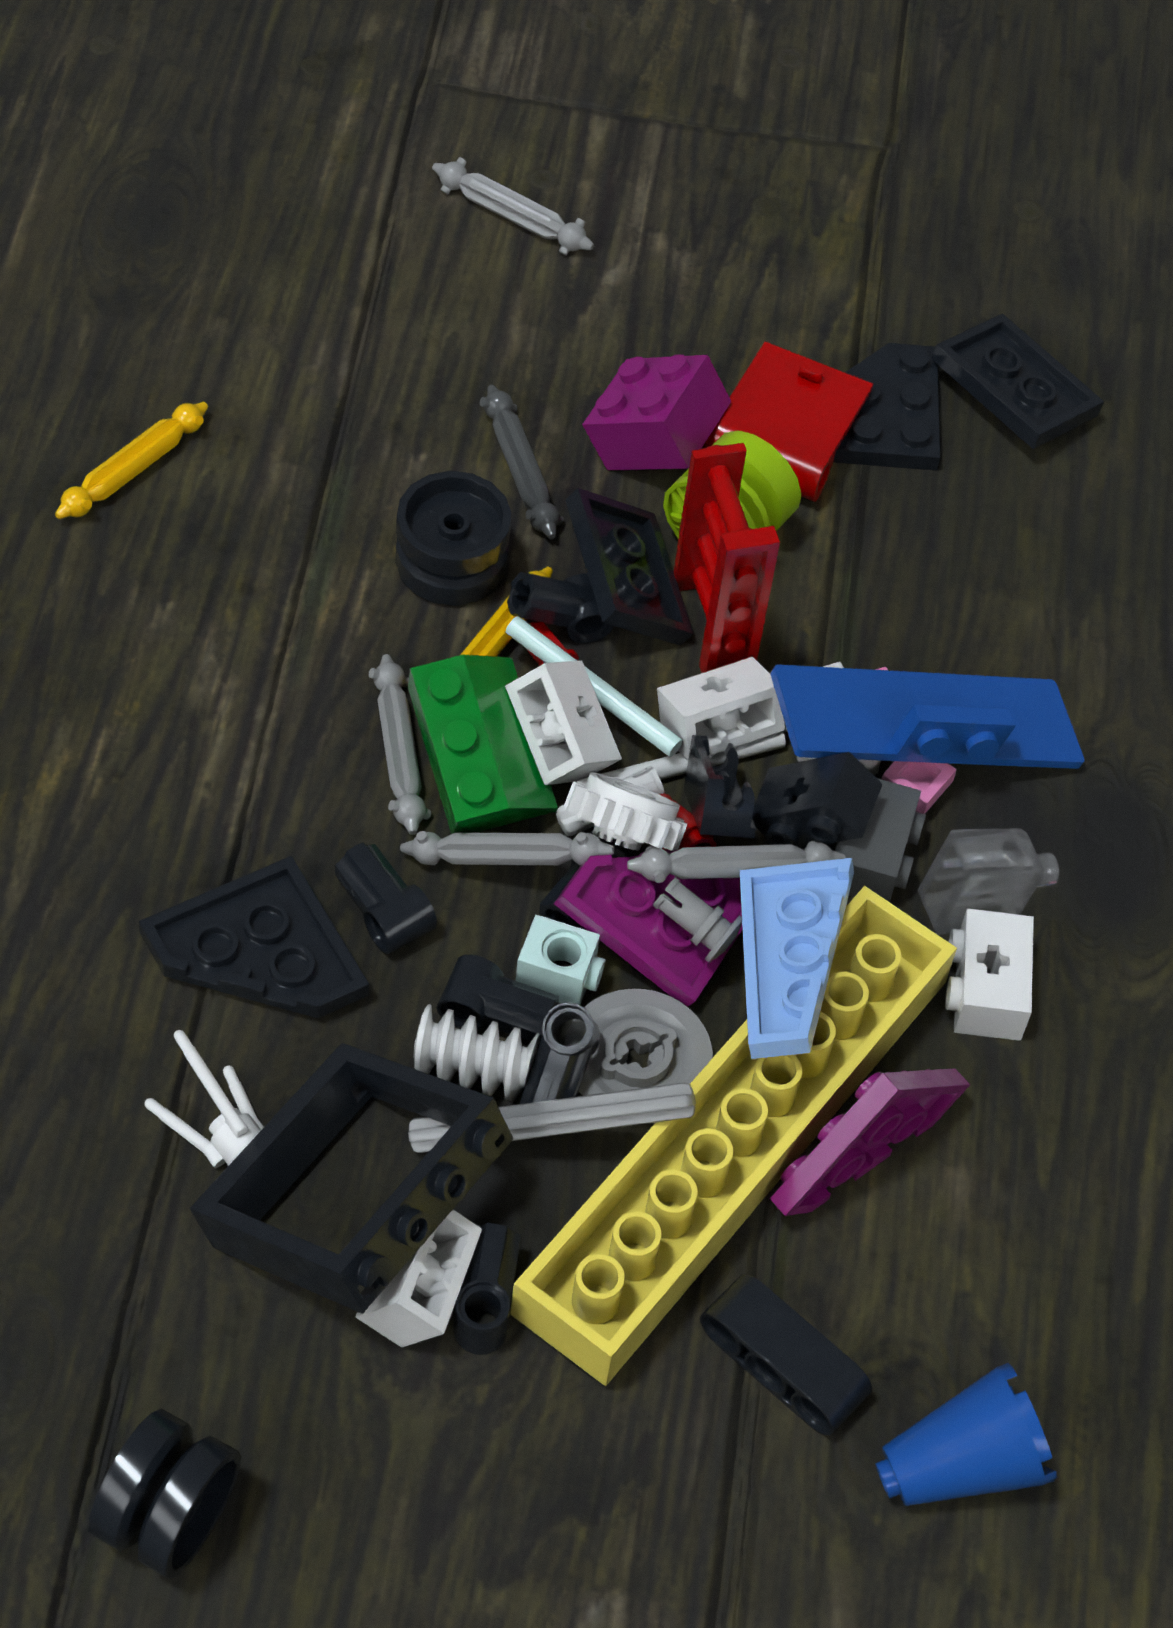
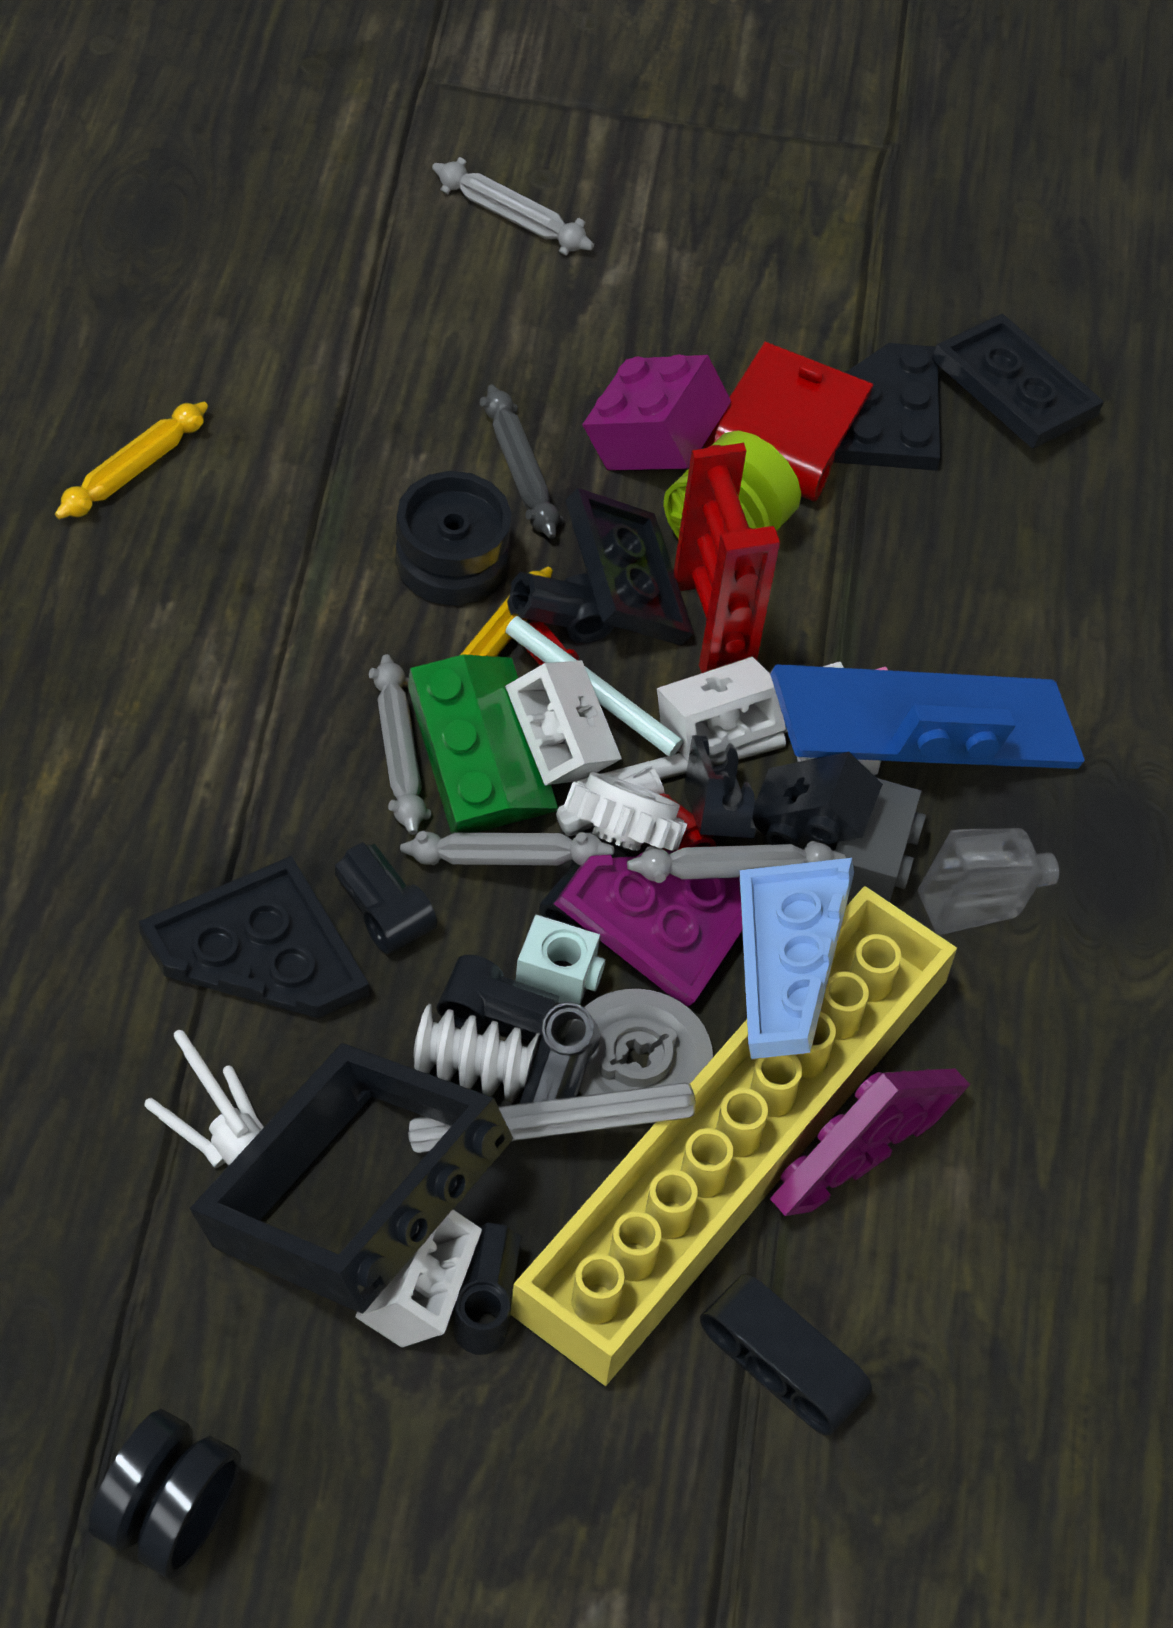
(699, 919): light grey pin -> none
(927, 777): bright pink plate -> none
(969, 1446): blue cone -> none
(992, 974): white brick -> none

